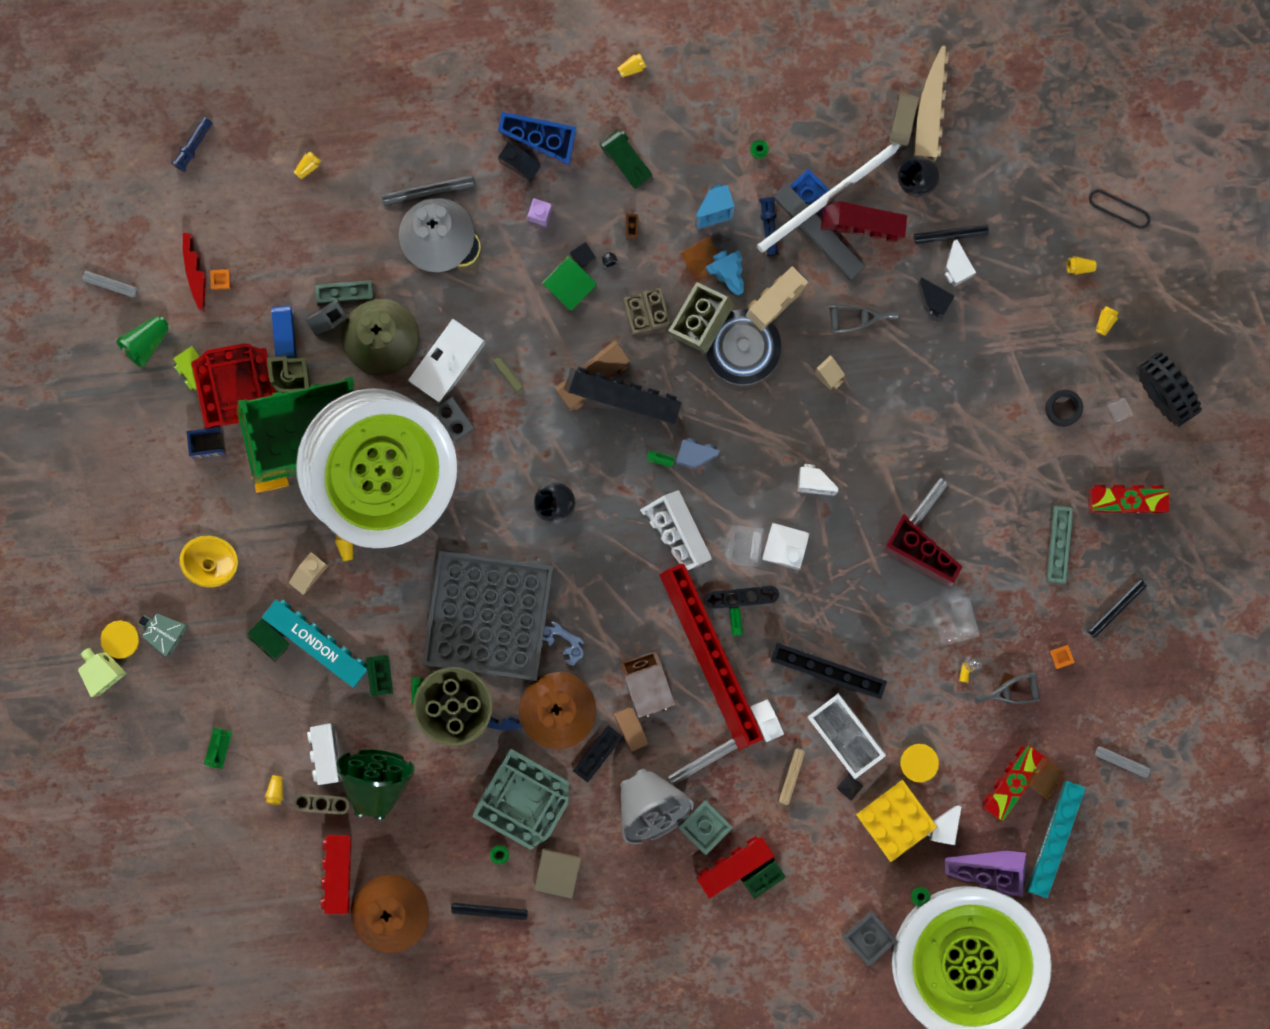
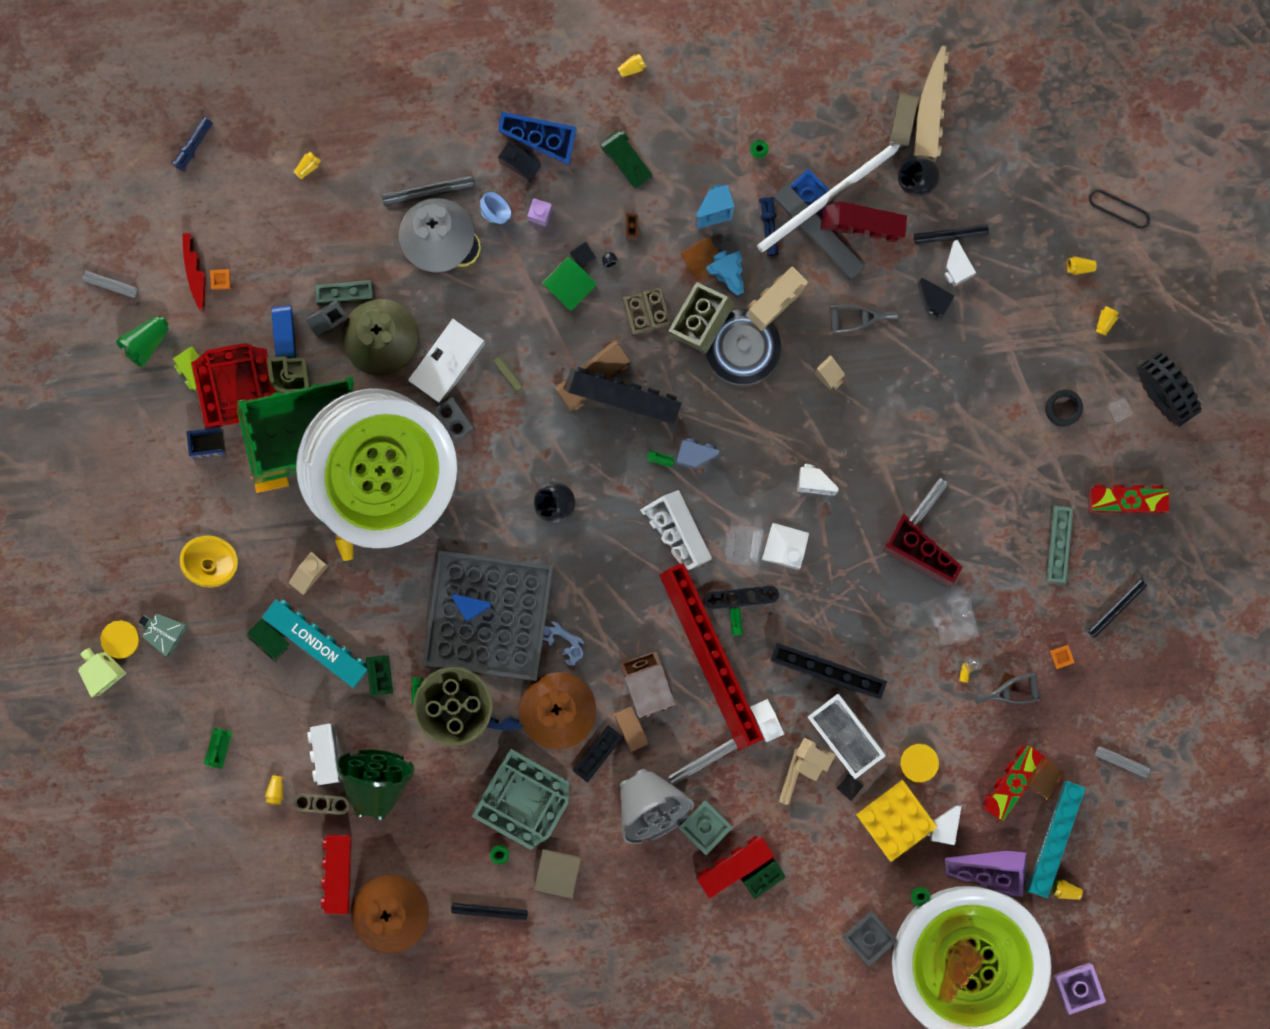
(470, 607): none -> blue slope
(495, 208): none -> light blue piece
(812, 760): none -> tan piece
(960, 965): none -> clear orange slope
(1065, 890): none -> yellow cone
(1079, 988): none -> lavender brick

